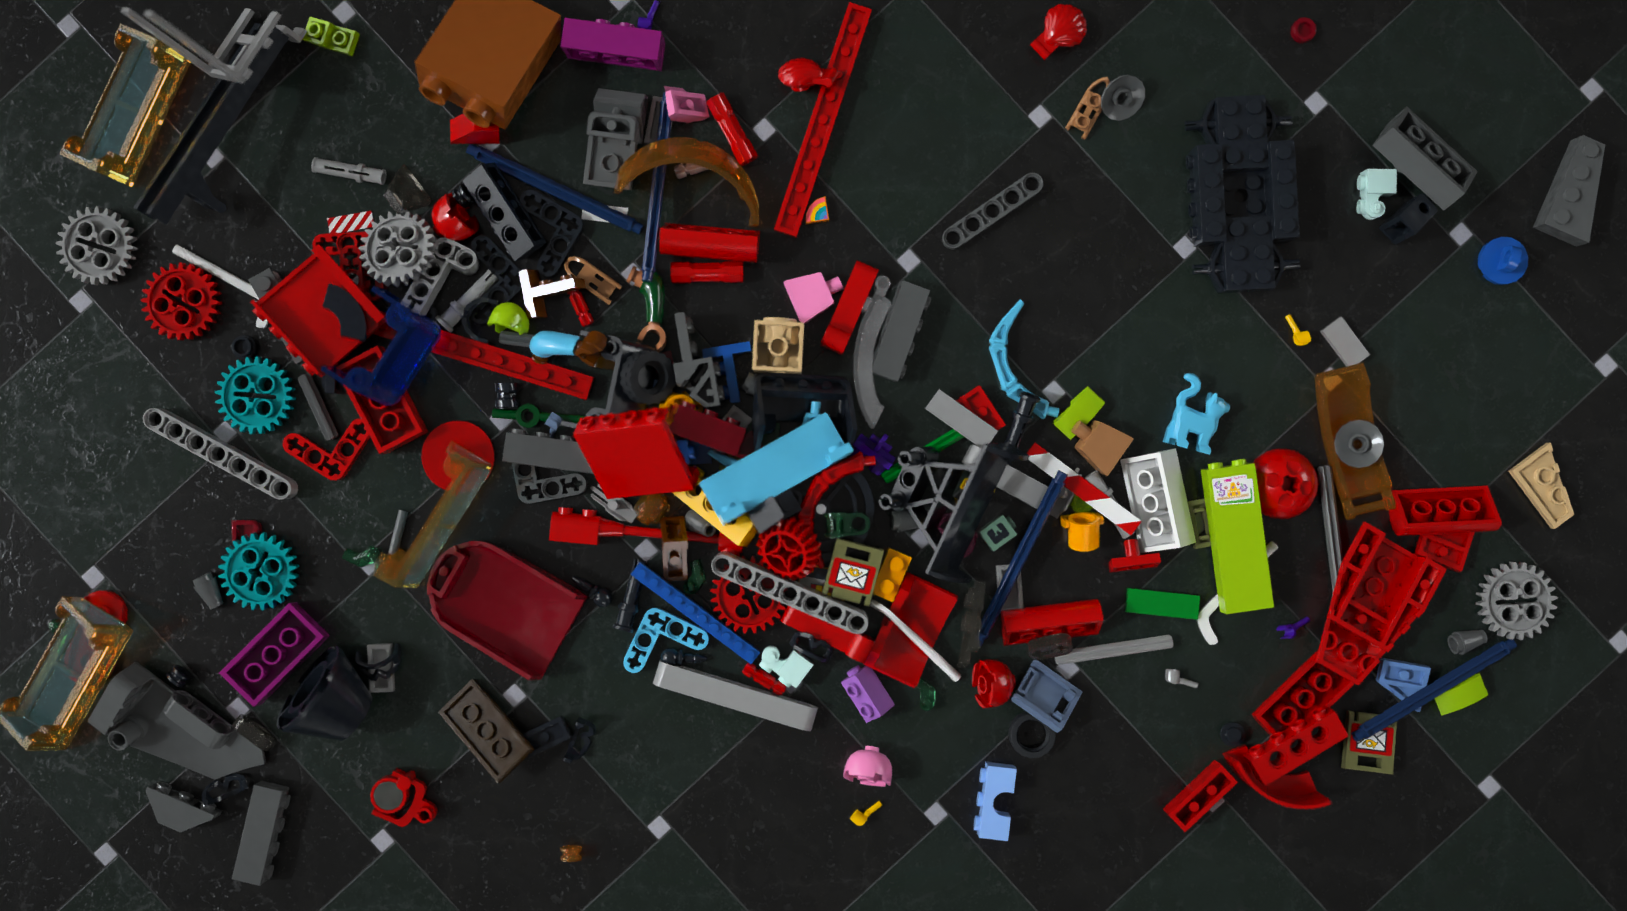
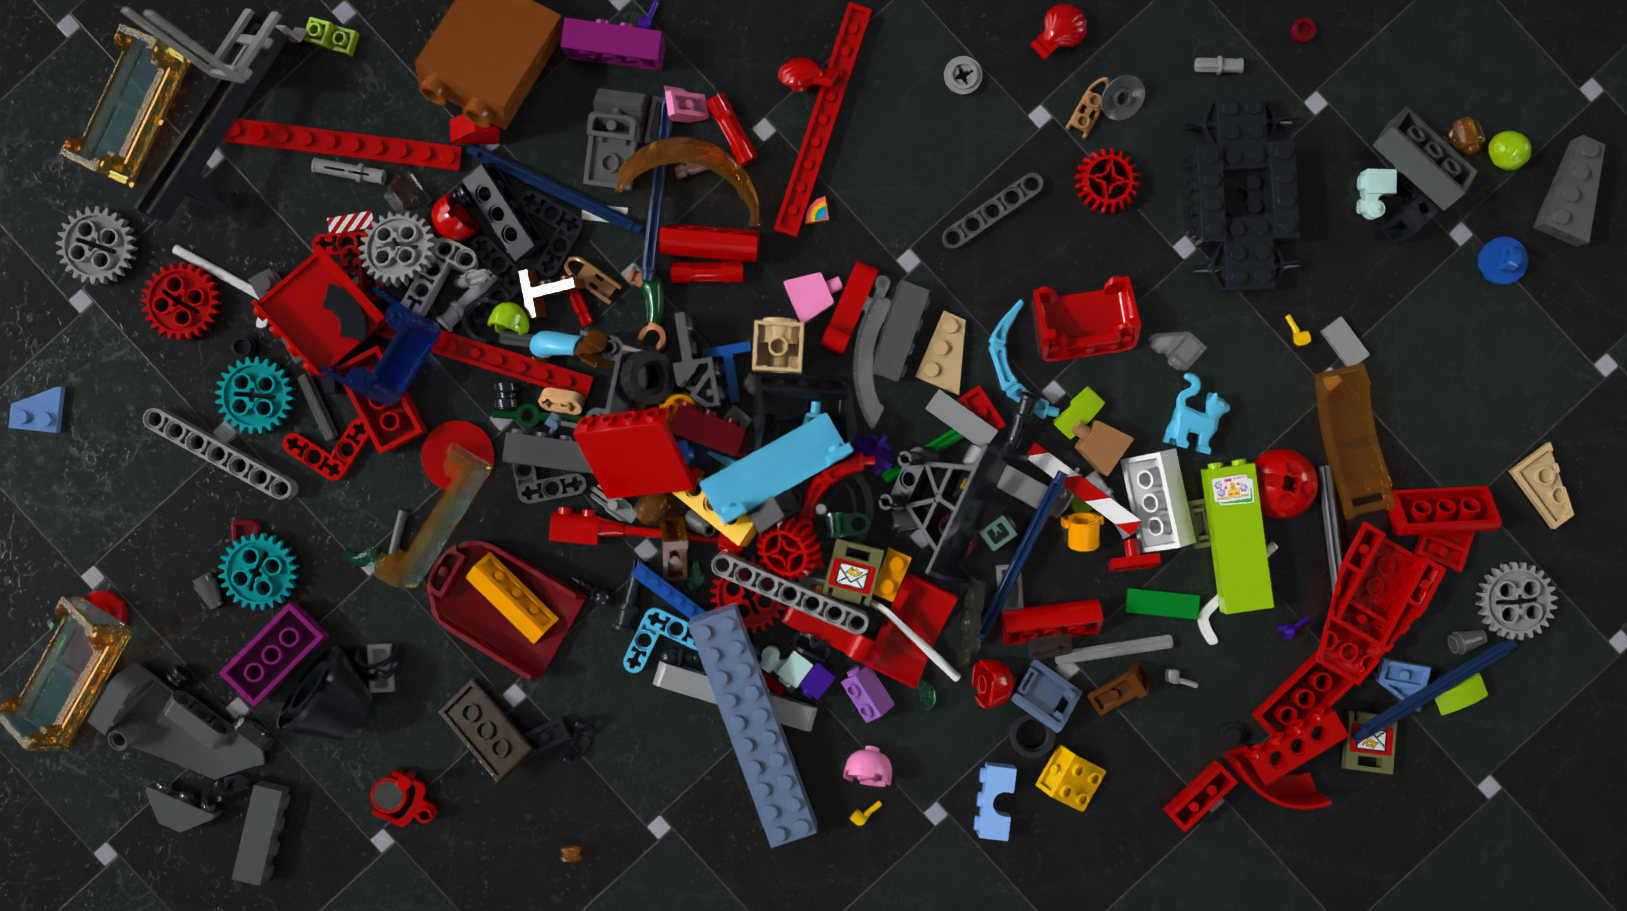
(39, 411): none -> medium blue wing
(345, 144): none -> red plate
(471, 278): none -> light grey axle
(511, 597): none -> light orange panel
(561, 401): none -> light nougat beam
(753, 724): none -> sand blue brick
(816, 680): none -> dark purple brick
(944, 354): none -> tan wing
(968, 65): none -> light grey gear
(1070, 778): none -> yellow bracket
(1087, 321): none -> red windscreen
(1117, 181): none -> red gear
(1121, 689): none -> reddish brown bracket
(1179, 347): none -> clear slope
(1219, 65): none -> light grey axle
(1371, 441): dark grey dish -> none
(1466, 135): none -> clear orange head
(1510, 150): none -> lime hair

